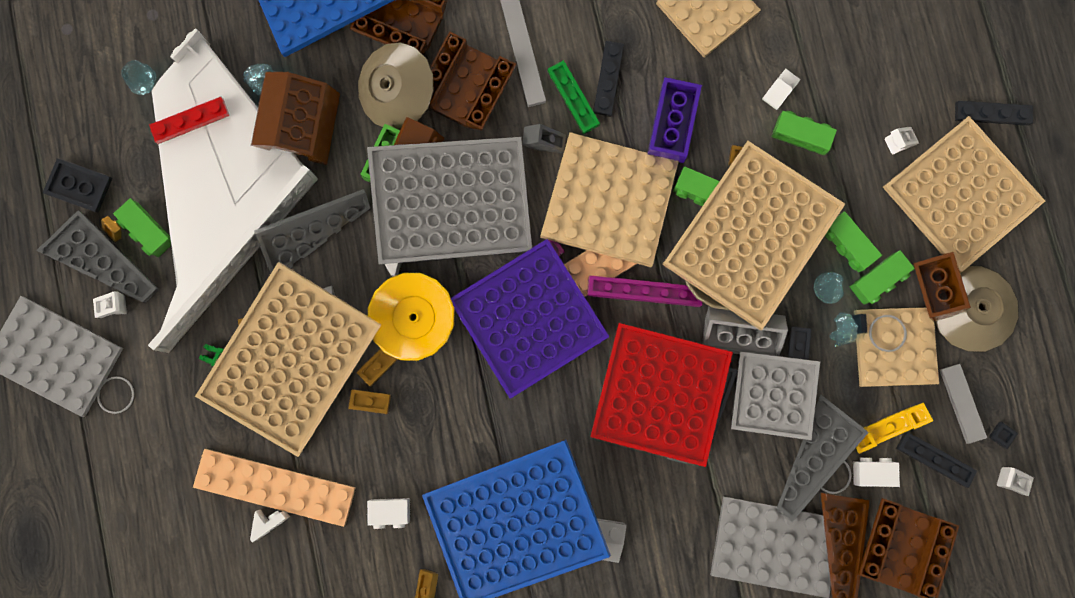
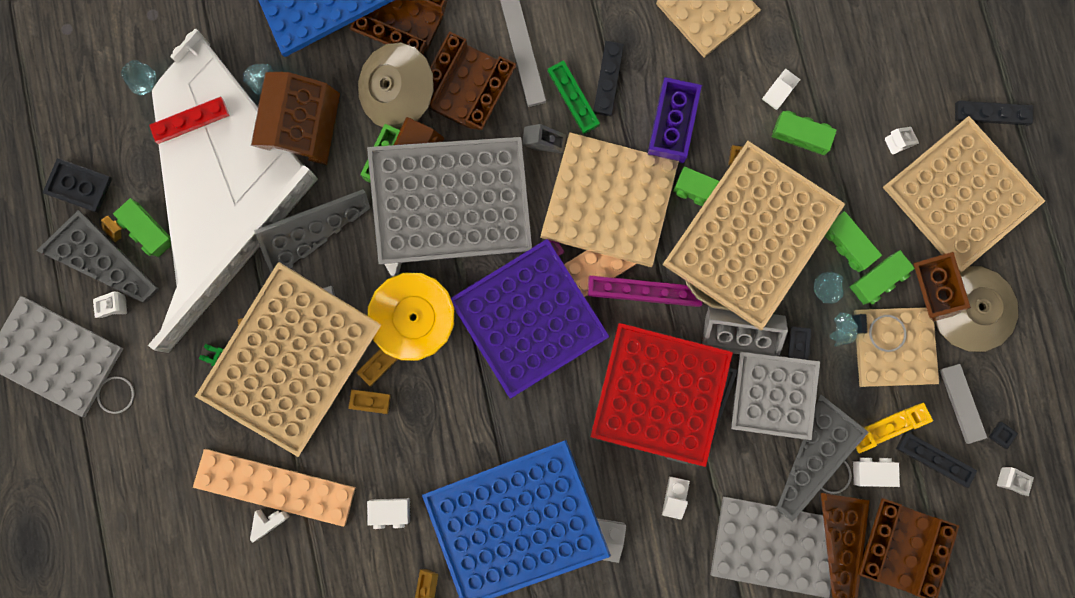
(675, 498): none -> white slope

